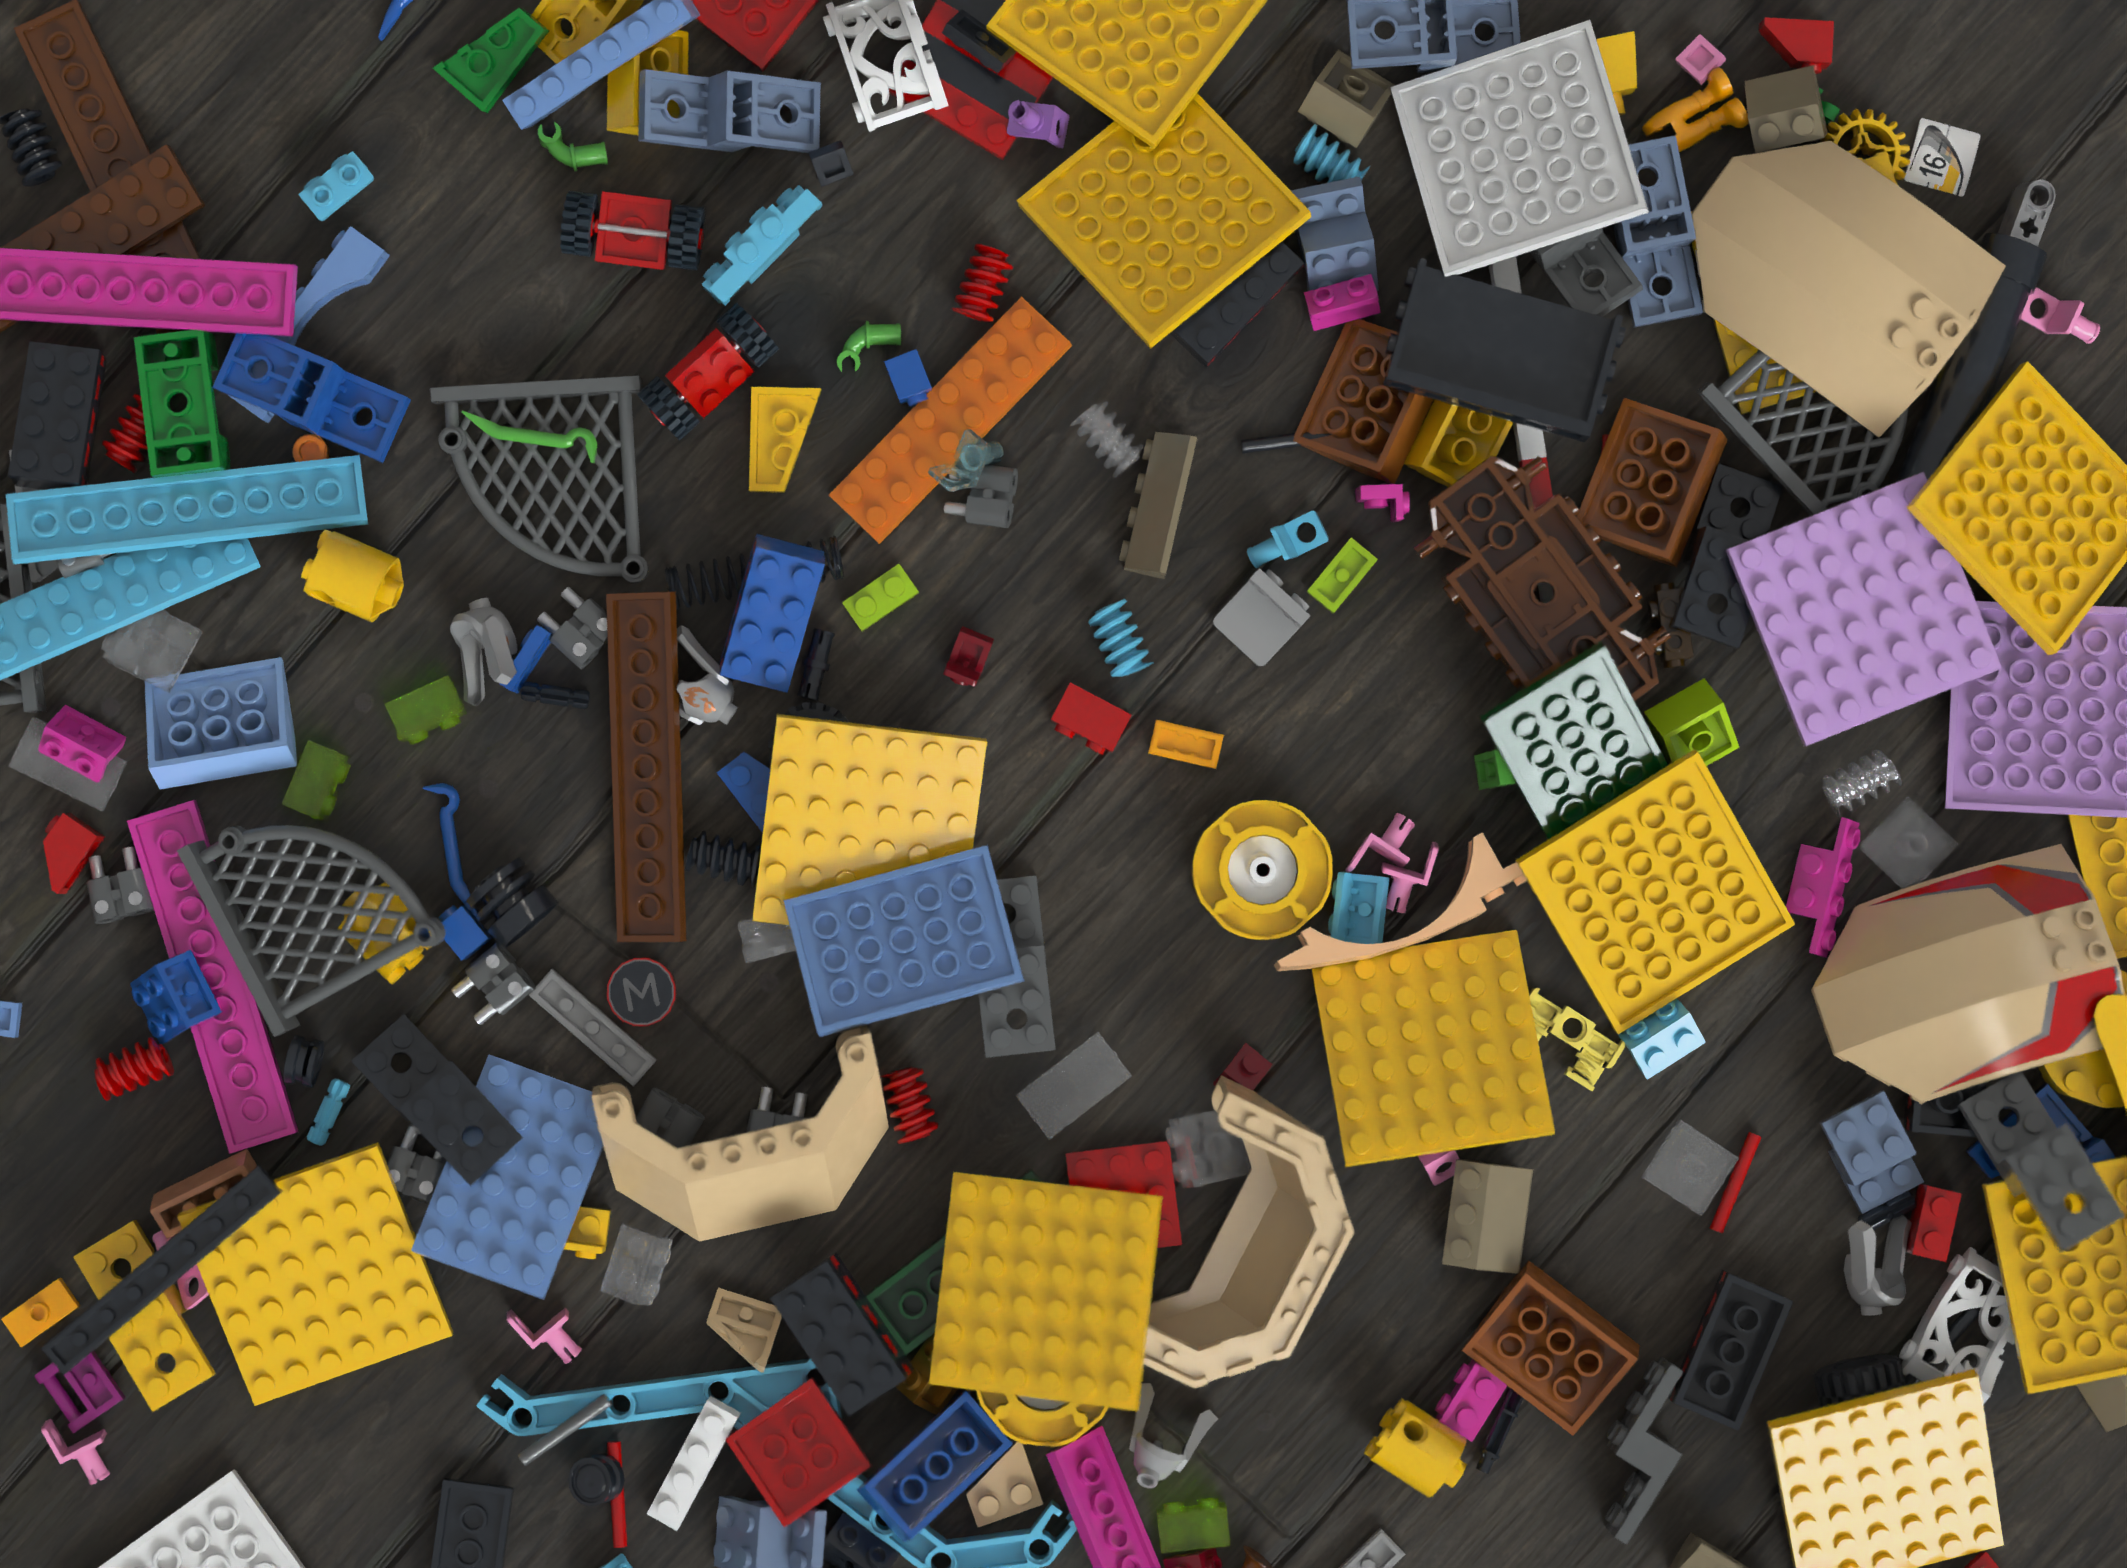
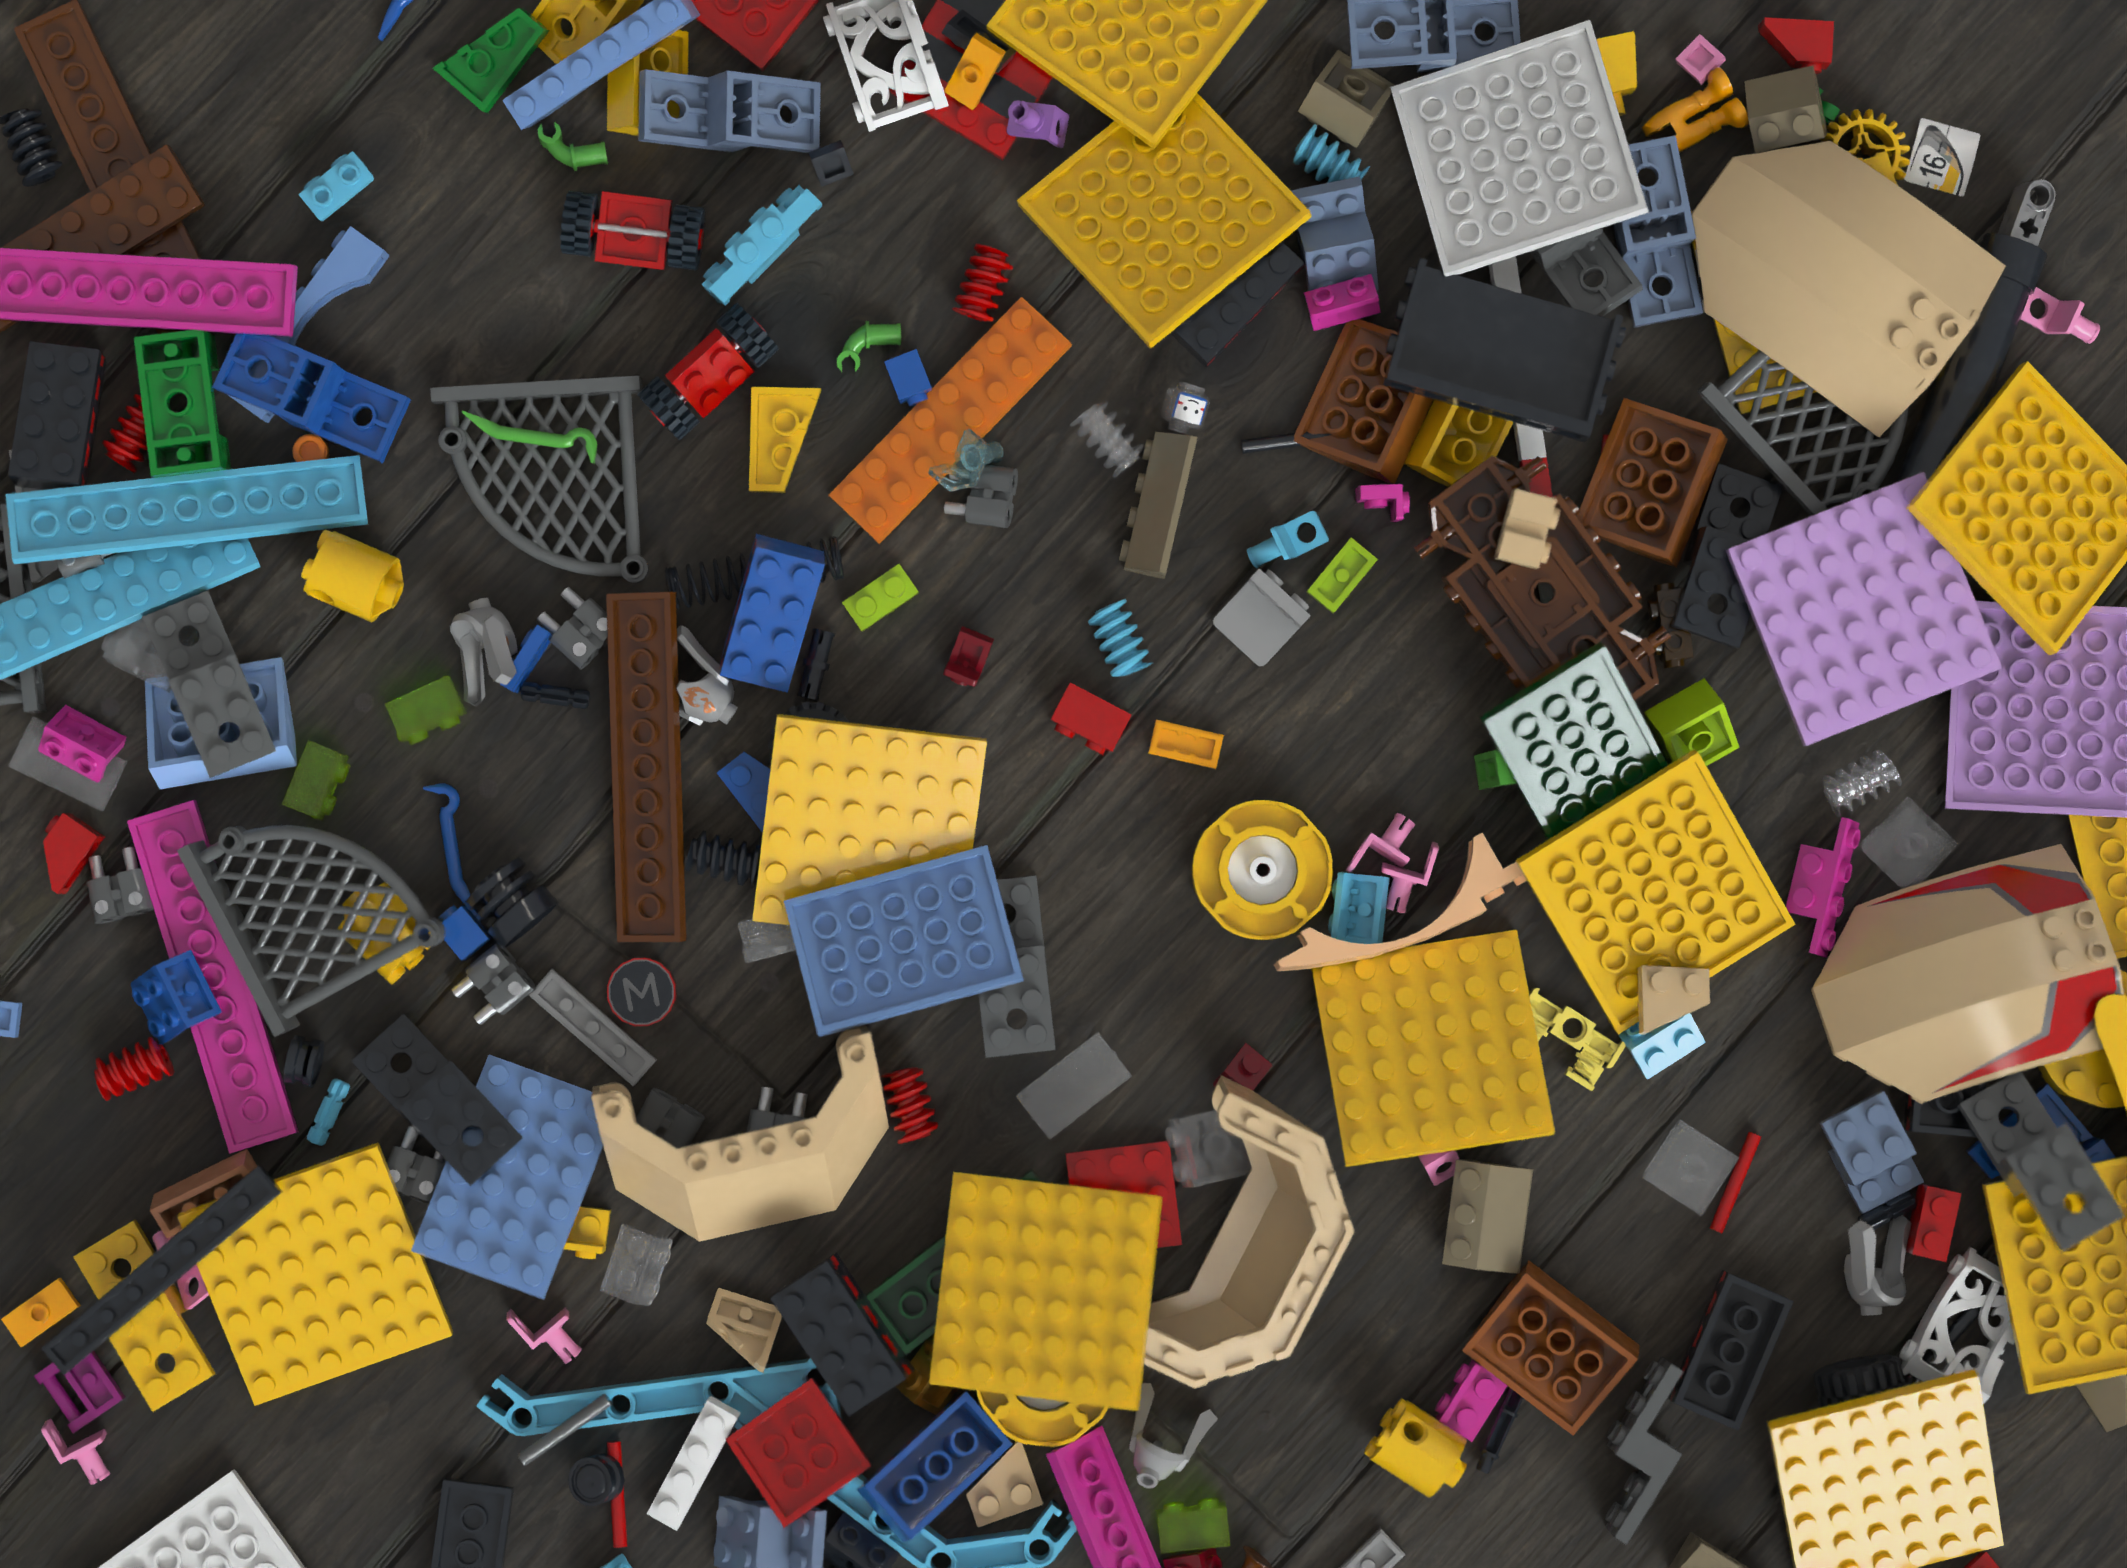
(209, 684): none -> dark grey bracket
(974, 71): none -> light orange plate
(1185, 407): none -> head
(1526, 529): none -> tan brick
(1670, 994): none -> tan wing

